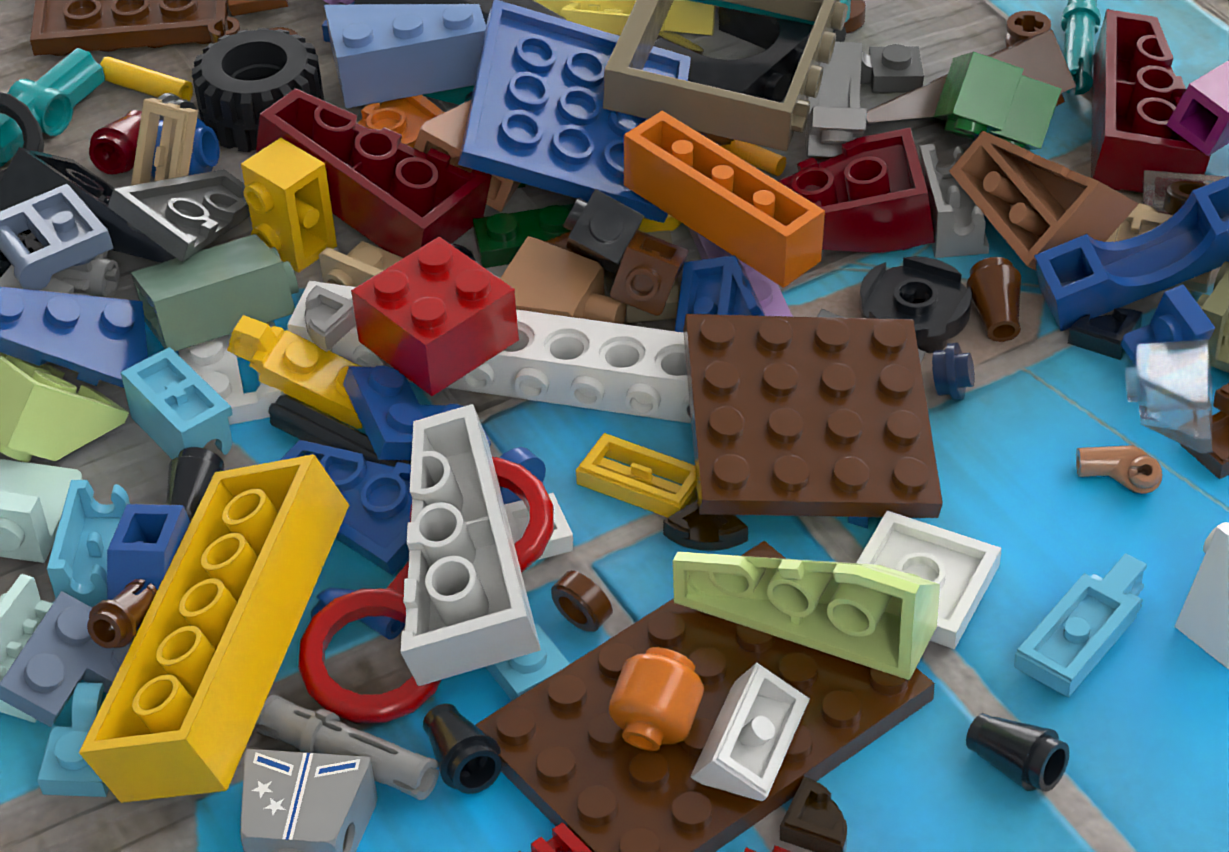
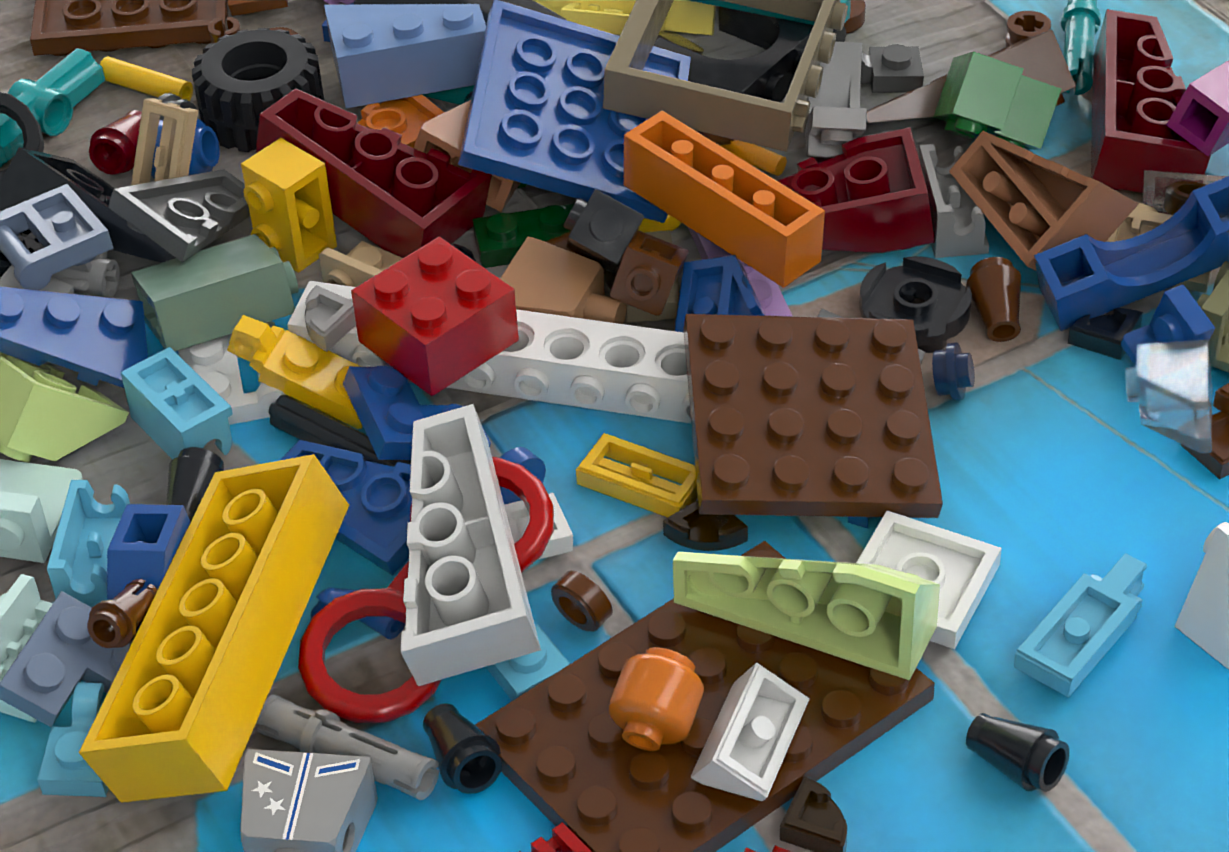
(1122, 463): nougat arm -> none

